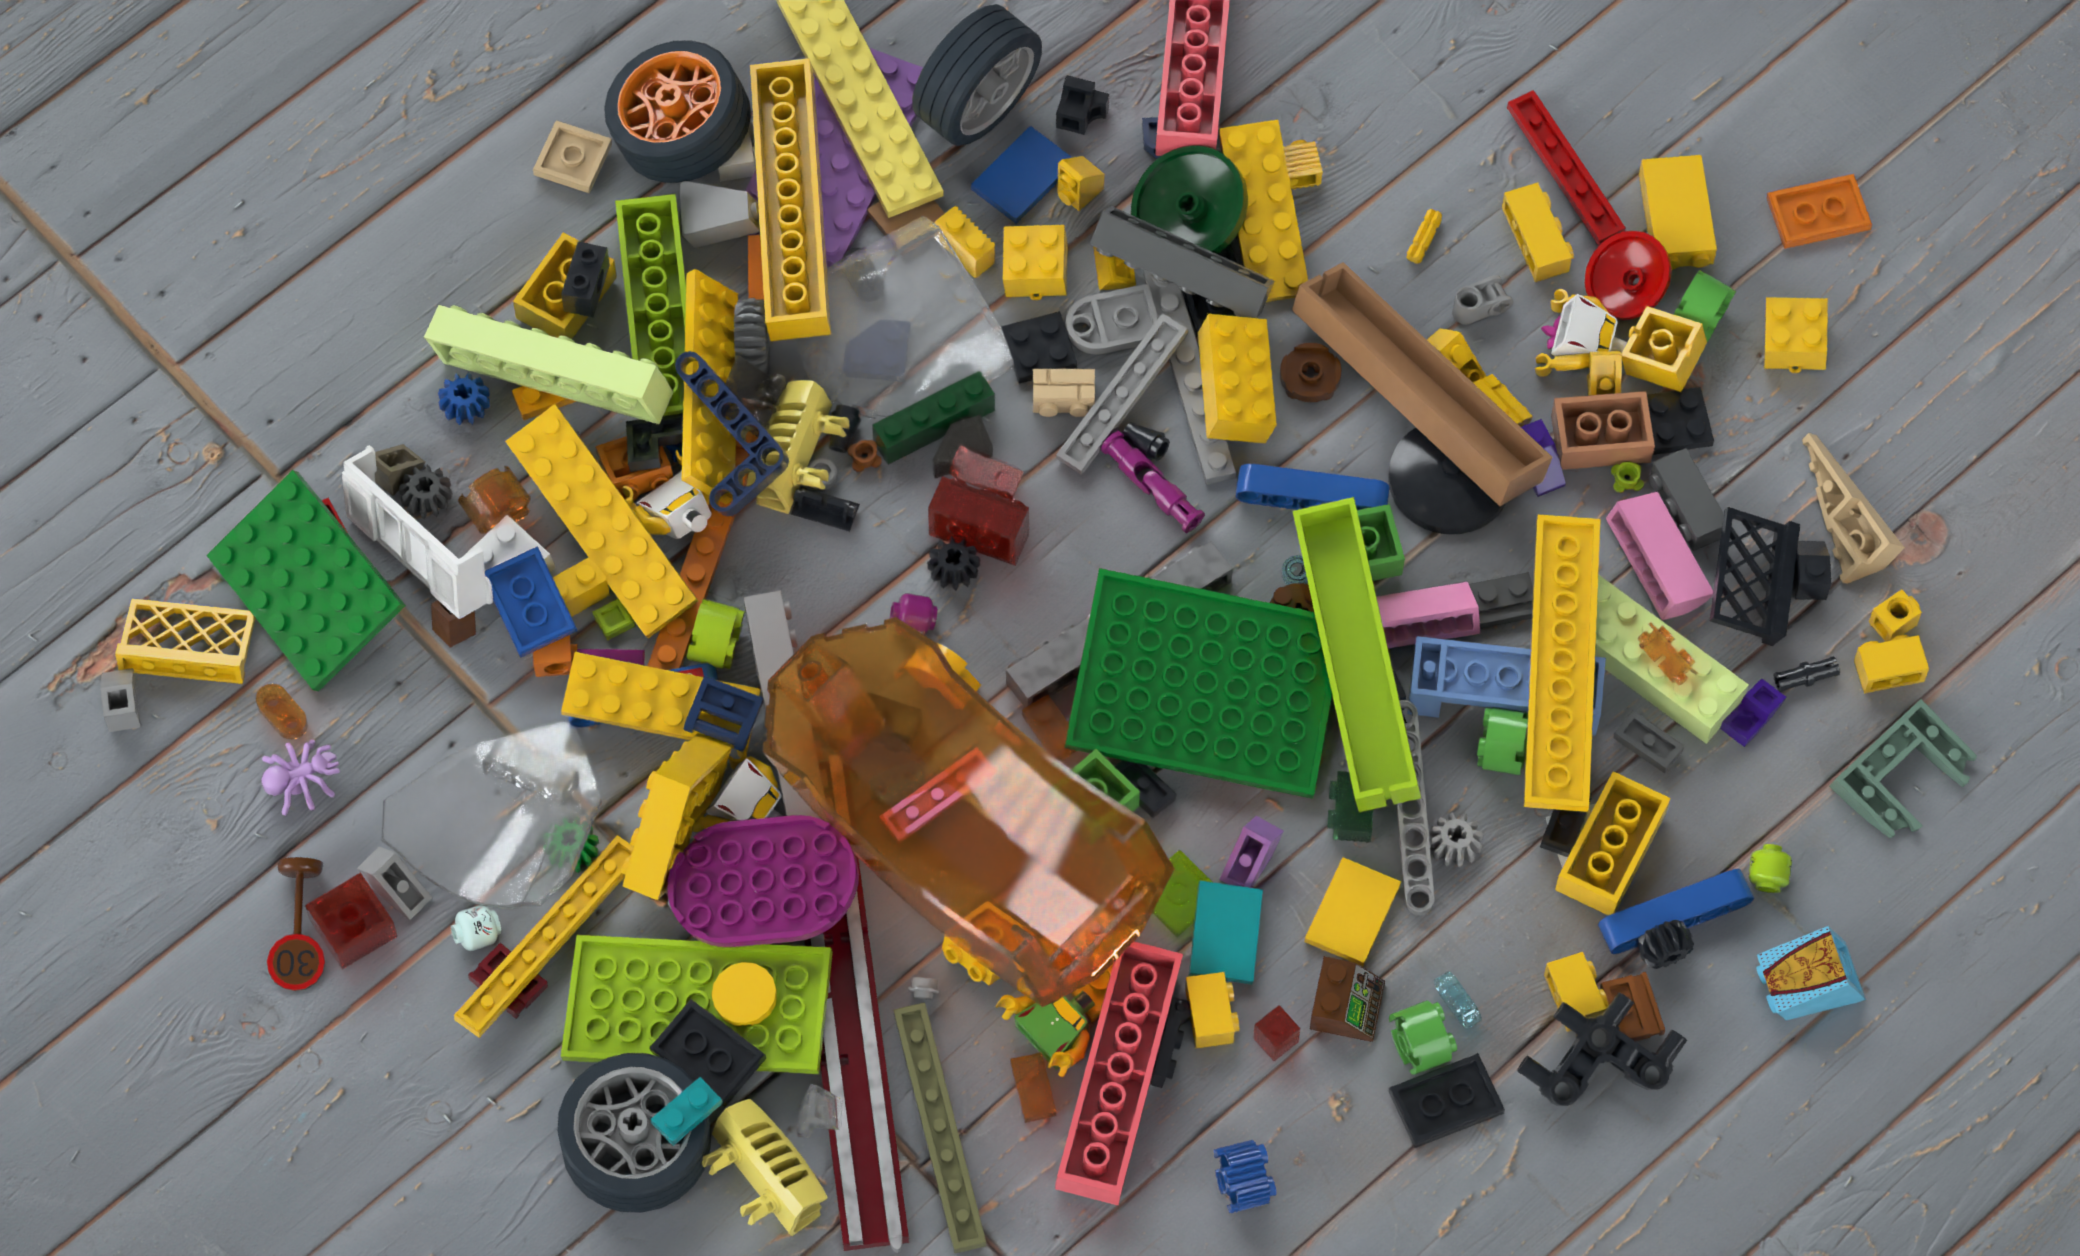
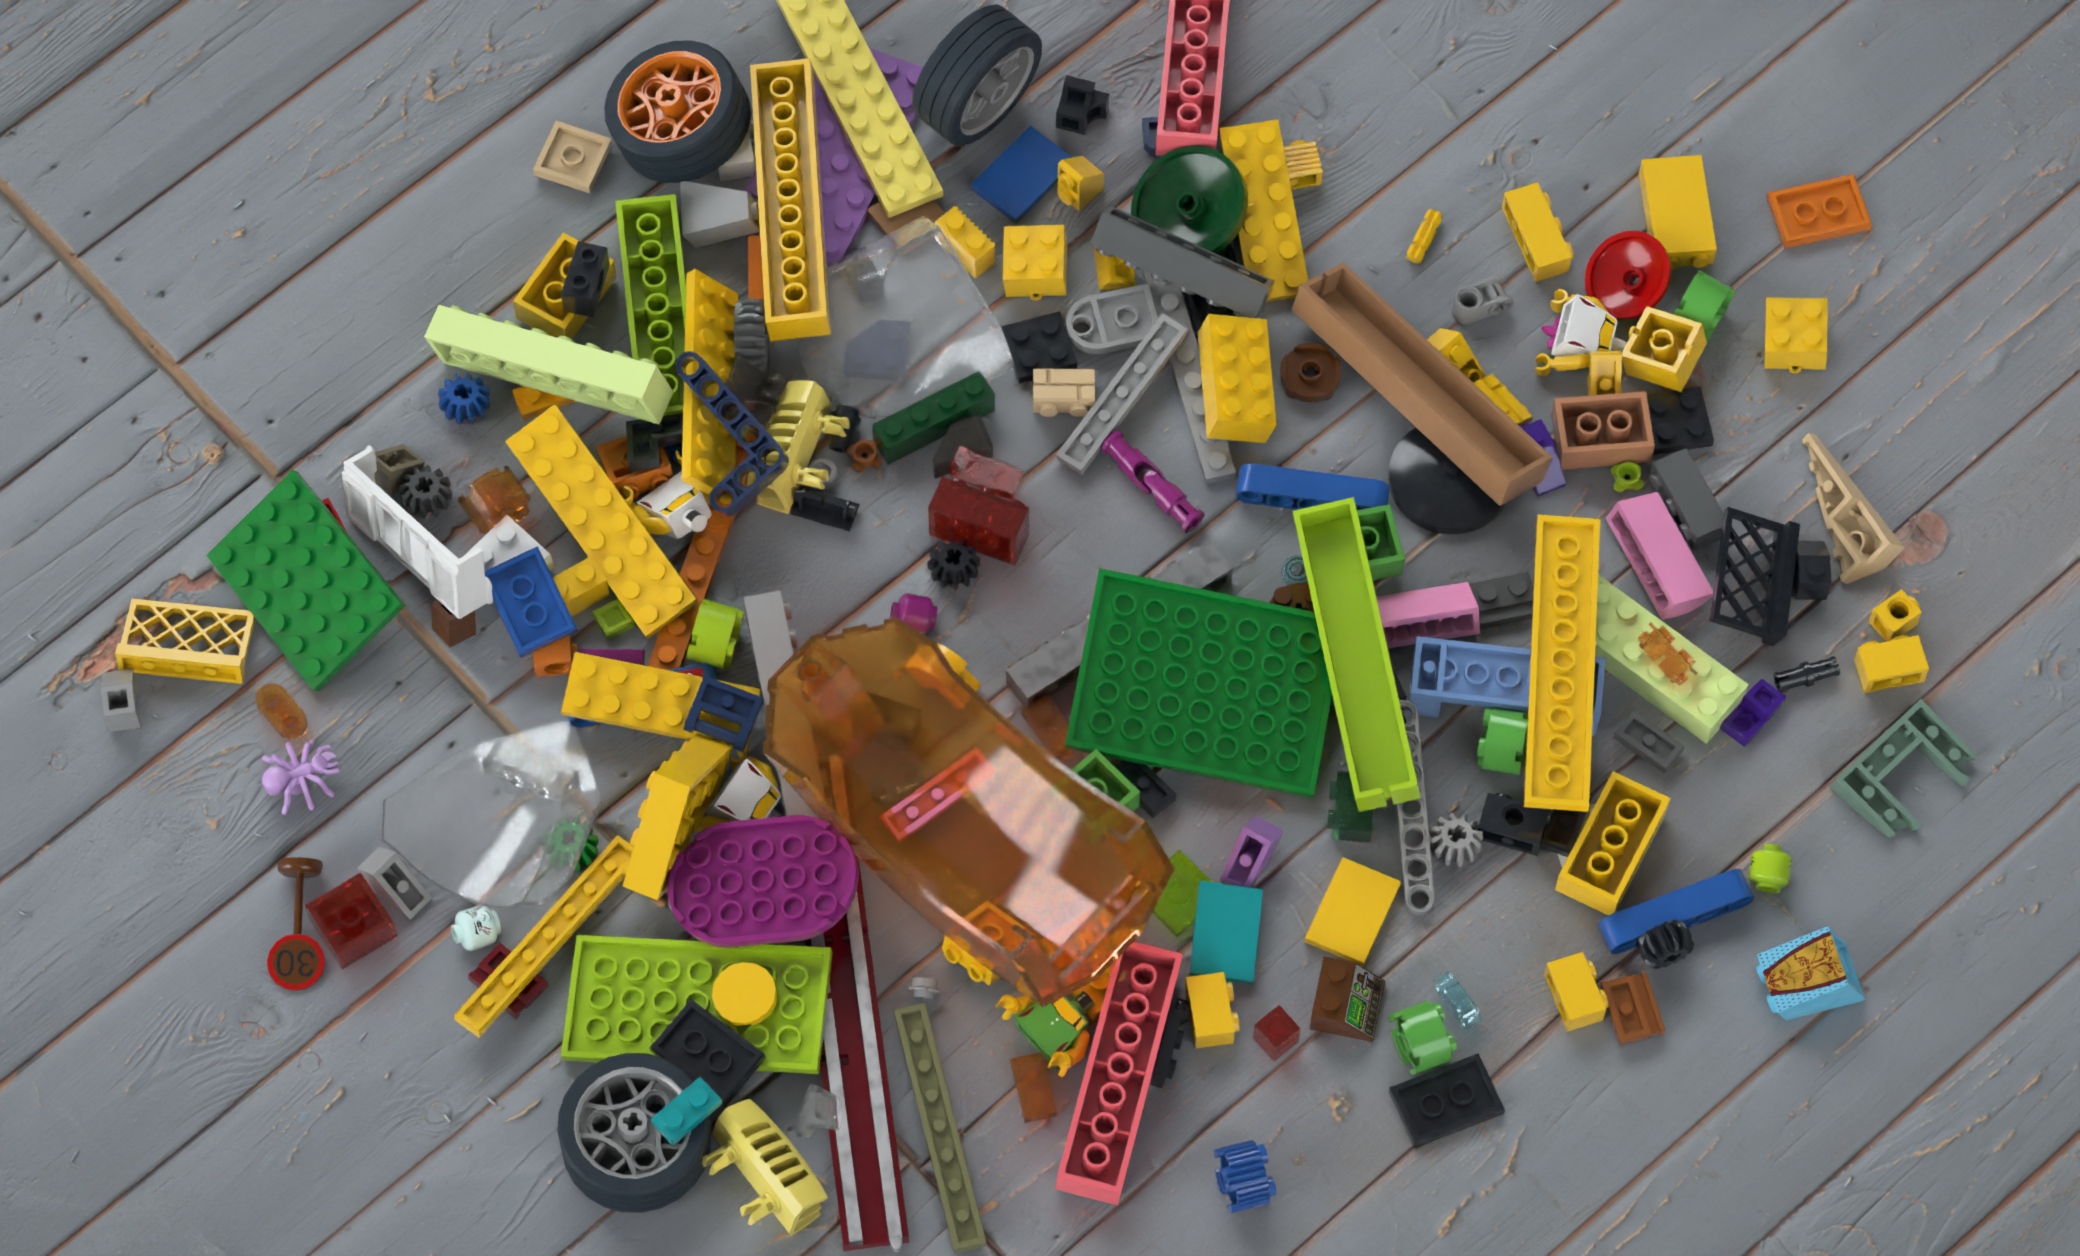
(1148, 441): black cone -> none
(1522, 837): none -> black brick
(1565, 167): red plate -> none
(1585, 1057): black pin -> none

